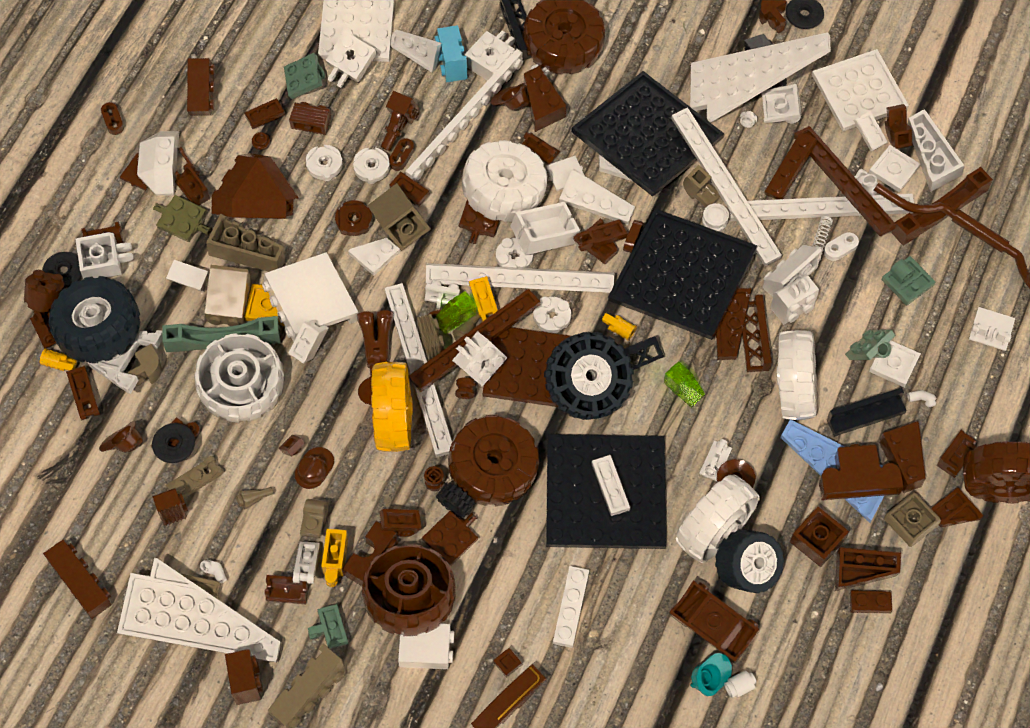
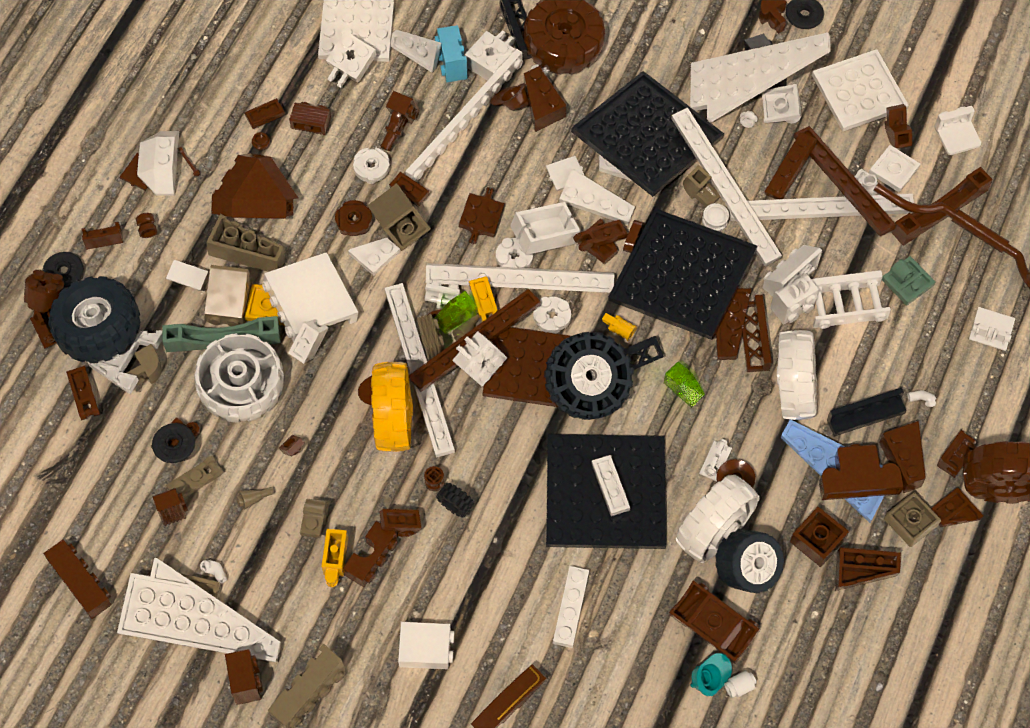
(57, 360): yellow hinge -> none
(100, 255): white hinge -> none
(109, 119): reddish brown beam -> none
(124, 440): reddish brown piece -> none
(146, 225): none -> reddish brown wheel
(182, 218): olive plate -> none
(192, 186): reddish brown hinge -> none
(200, 87): reddish brown wedge -> none
(285, 591): reddish brown hinge -> none
(303, 75): sand green plate -> none
(306, 562): white plate -> none
(314, 467): reddish brown piece -> none
(327, 171): white plate -> none
(330, 626): sand green plate -> none
(377, 350): reddish brown piece -> none
(404, 156): reddish brown beam -> none
(409, 590): reddish brown wheel -> none
(451, 537): reddish brown plate -> none
(465, 388): reddish brown wheel -> none
(495, 441): reddish brown wheel -> none
(503, 180): white wheel -> none
(507, 662): reddish brown plate -> none
(541, 148): reddish brown hinge -> none
(823, 223): white piece -> none
(842, 245): white plate -> none
(852, 282): none -> white fence
(868, 345): sand green plate -> none
(870, 131): white plate -> none
(870, 602): reddish brown plate -> none
(897, 365): white plate -> none
(934, 153): white wedge -> none
(957, 130): none -> white bracket

